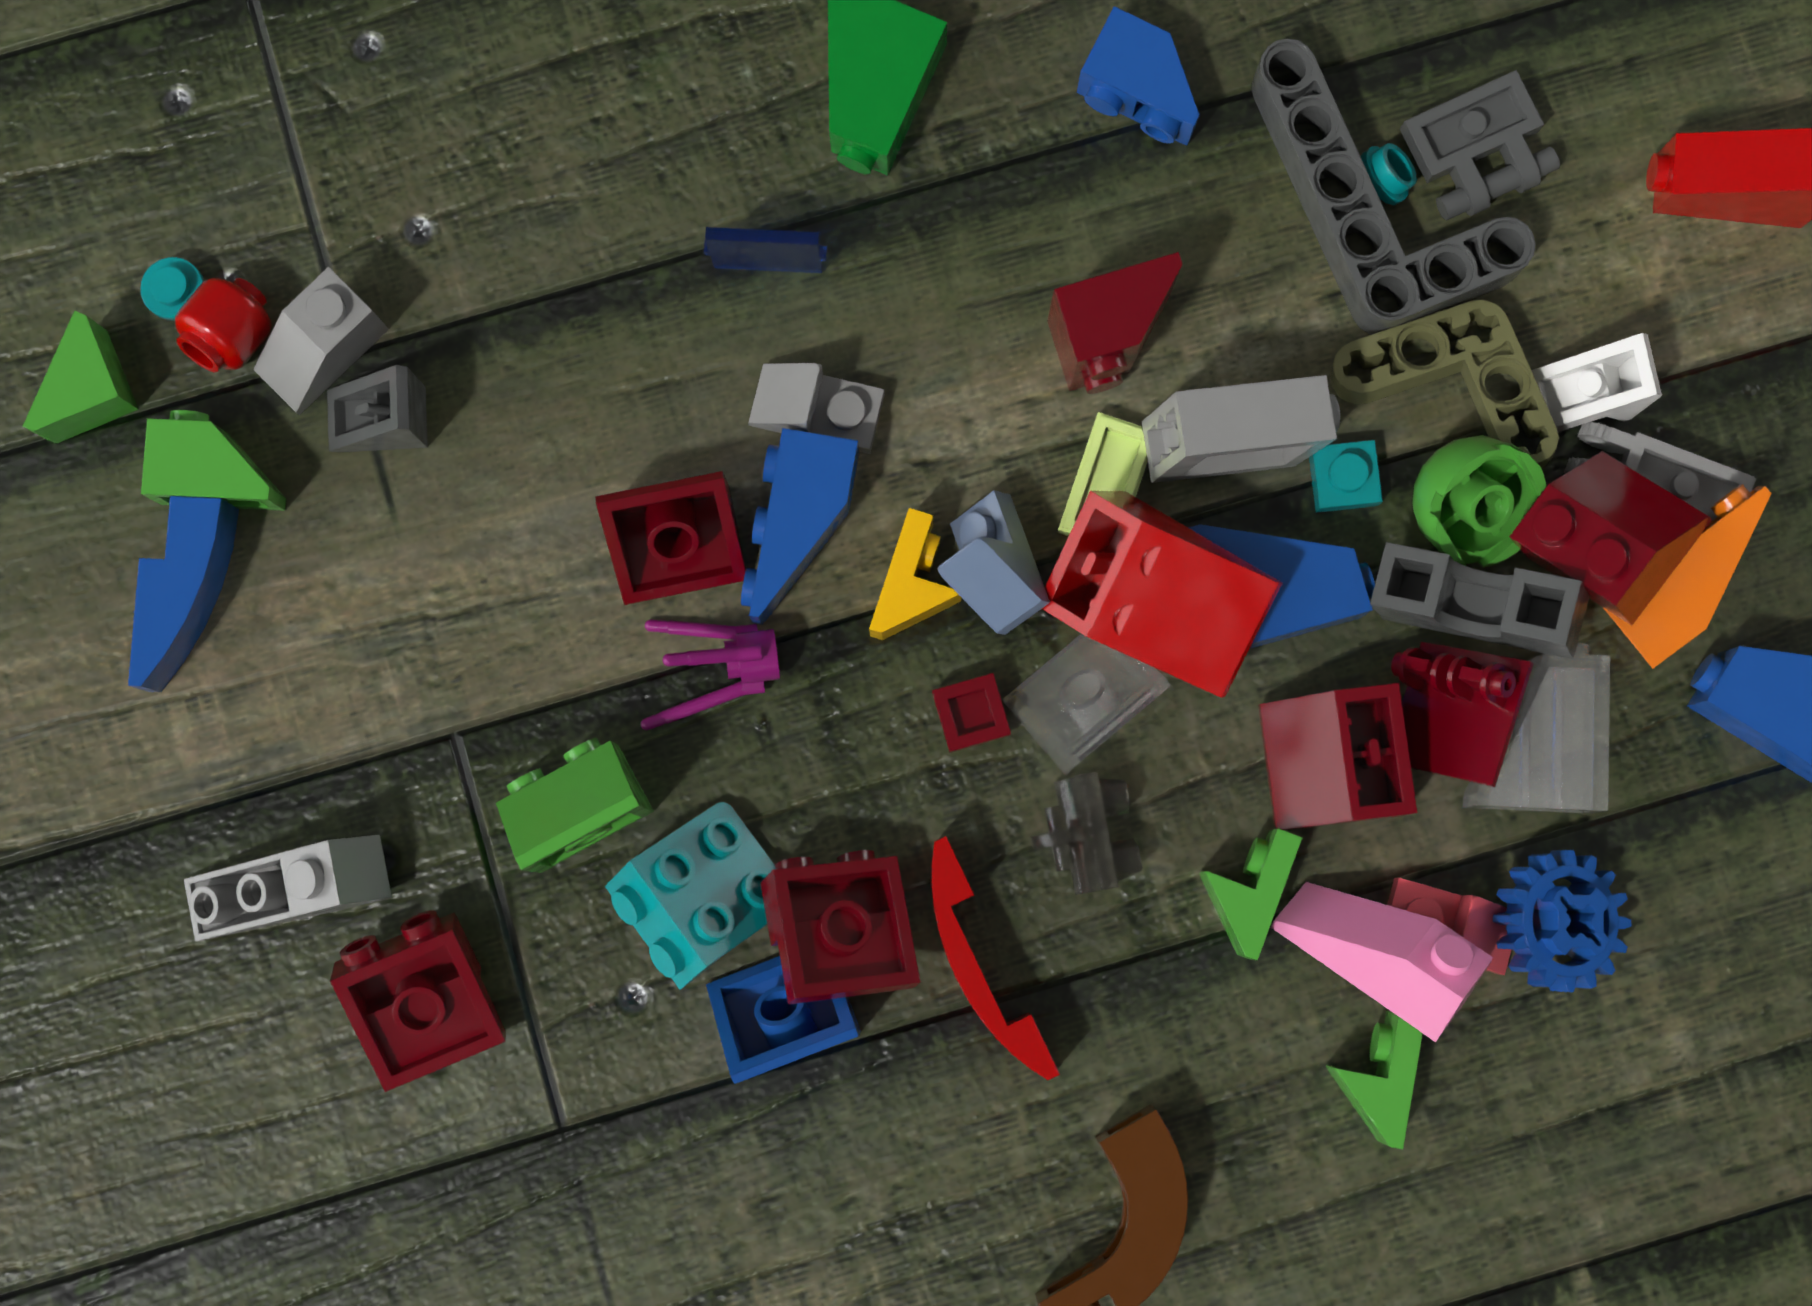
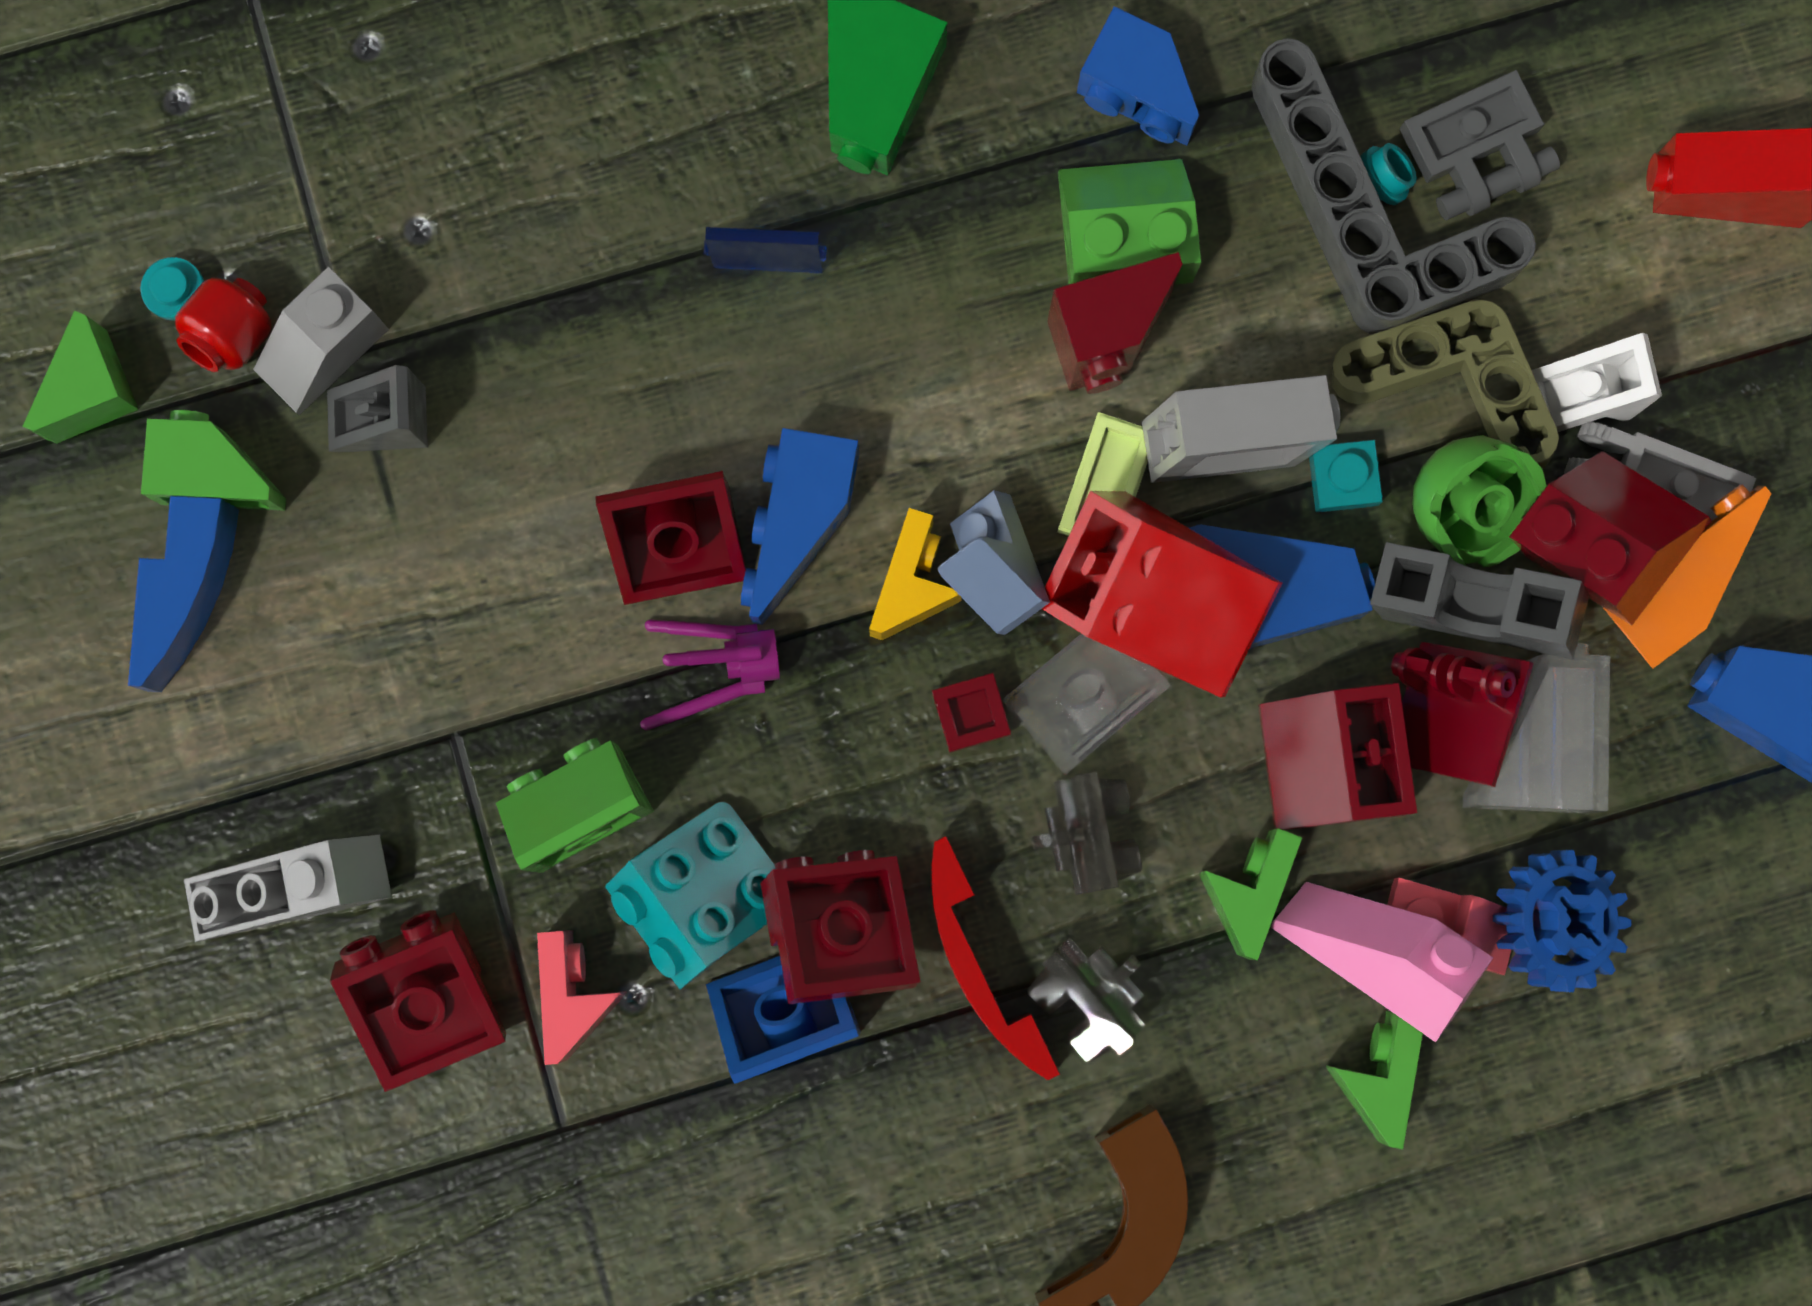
(567, 1016): none -> coral slope
(807, 401): light grey slope -> none
(1100, 991): none -> clear smoke hips
(1128, 217): none -> bright green slope

